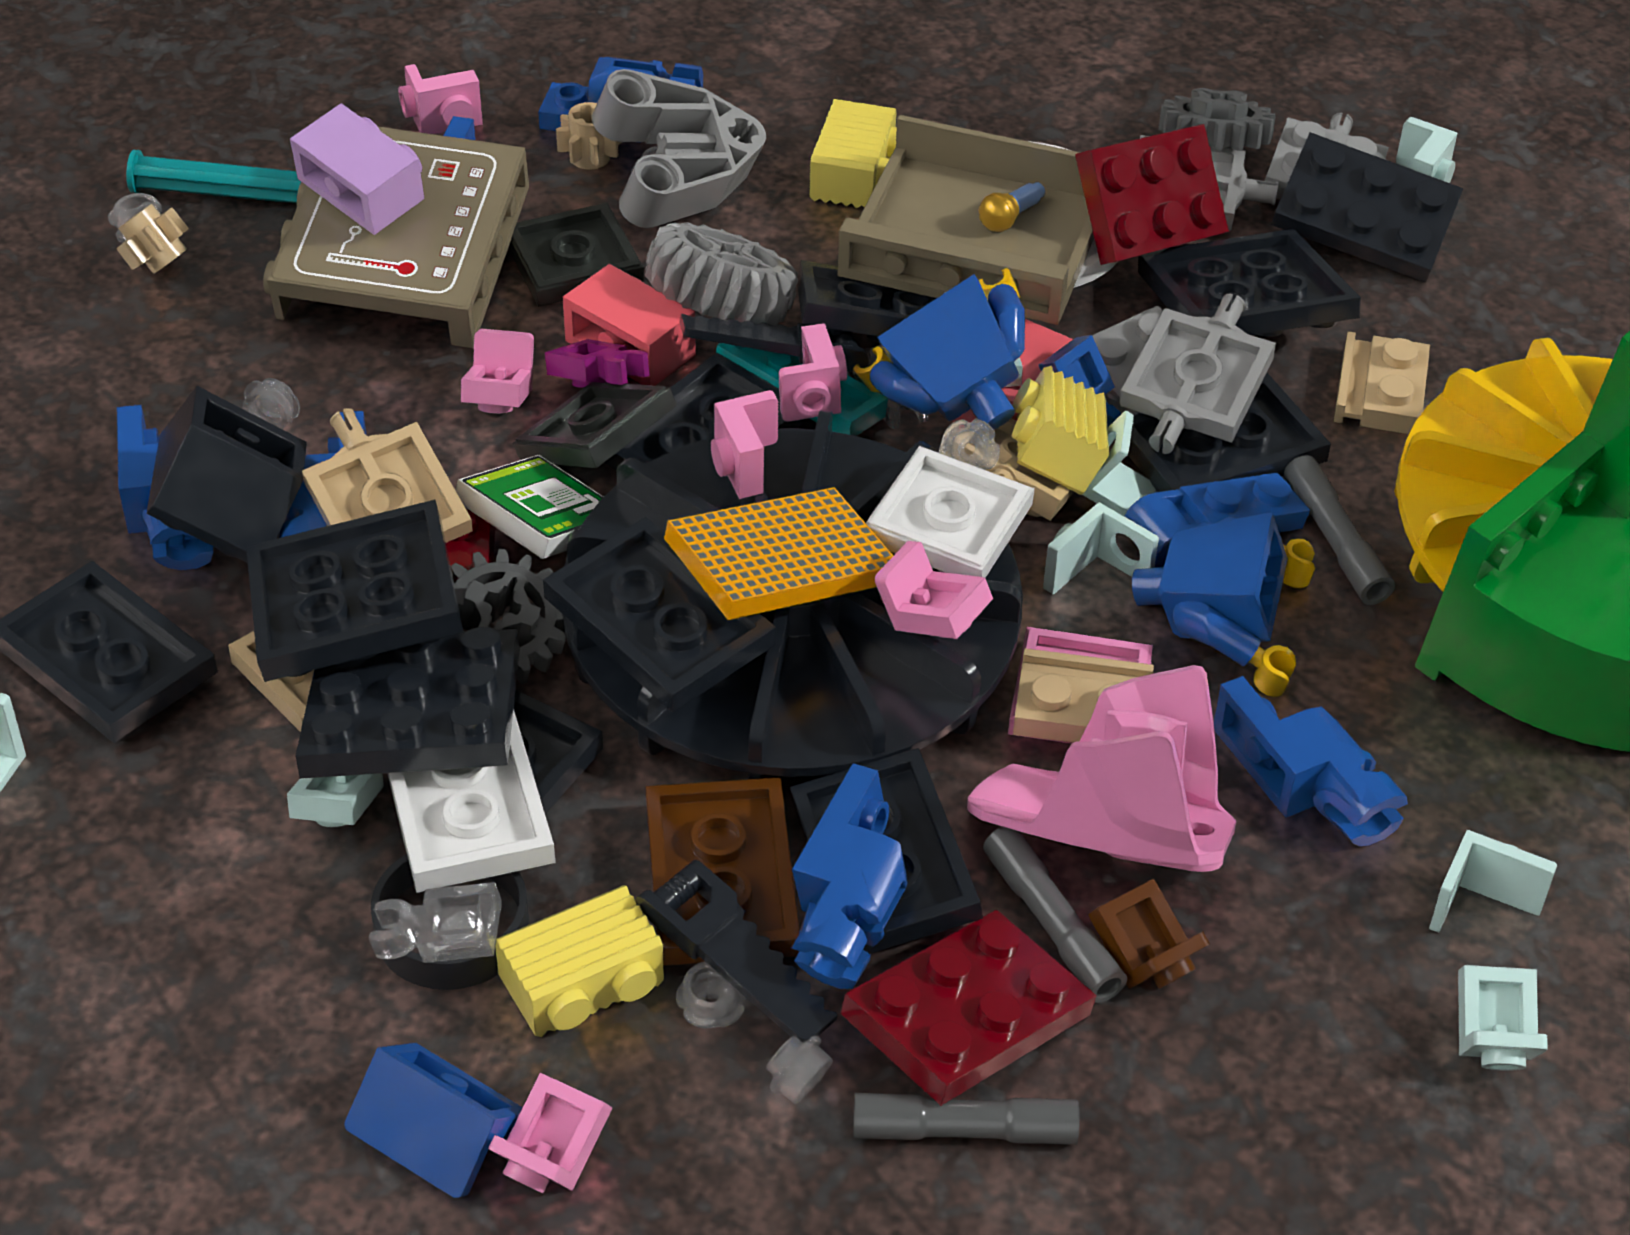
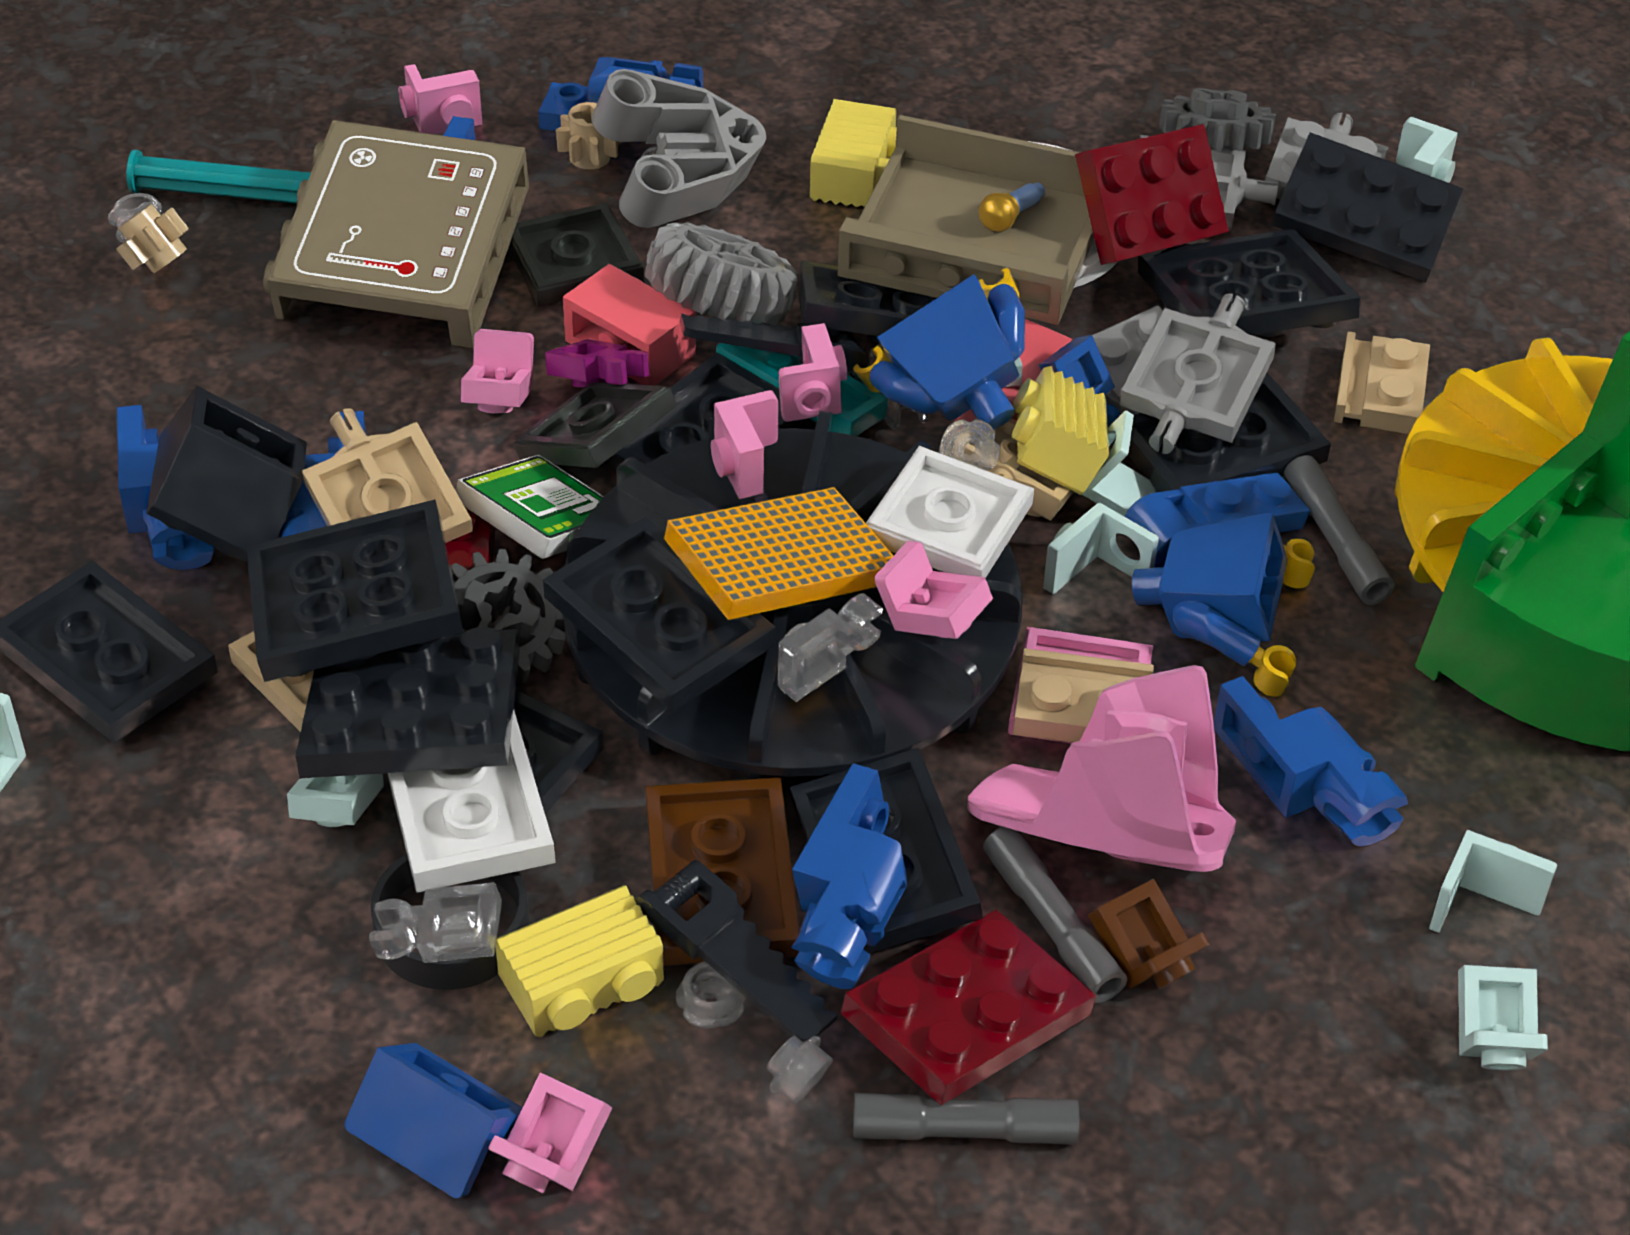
(271, 402): clear plate -> none
(358, 168): lavender brick -> none
(819, 649): none -> clear plate

